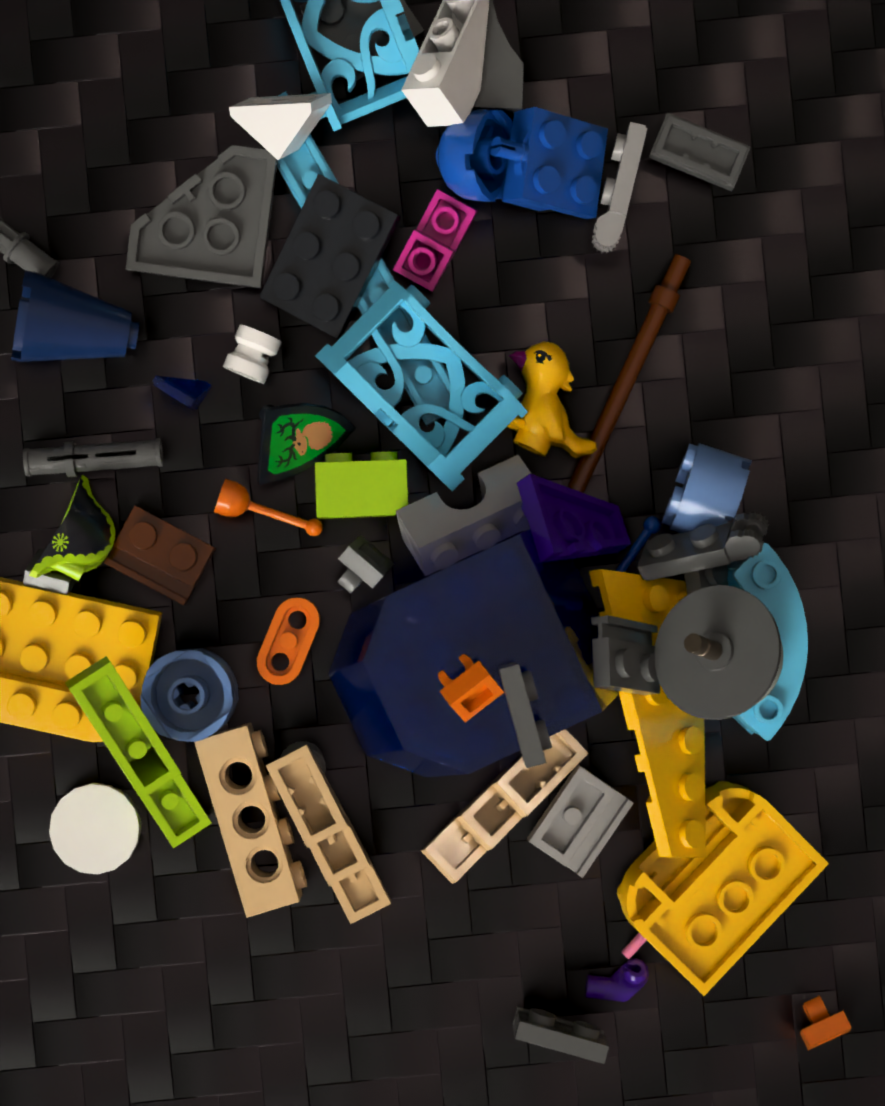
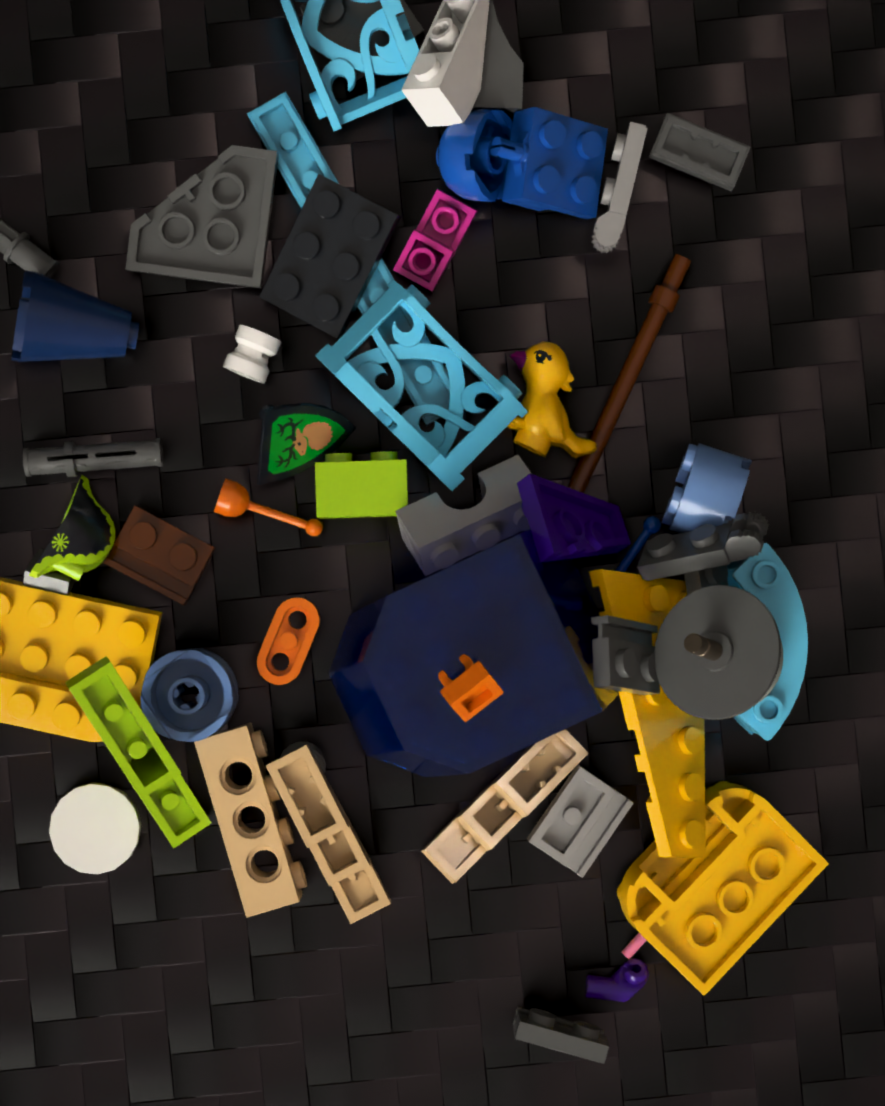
(186, 391): clear blue slope -> none
(281, 121): white slope -> none
(363, 564): dark grey tile -> none
(531, 734): dark grey plate -> none
(822, 1027): orange tile -> none

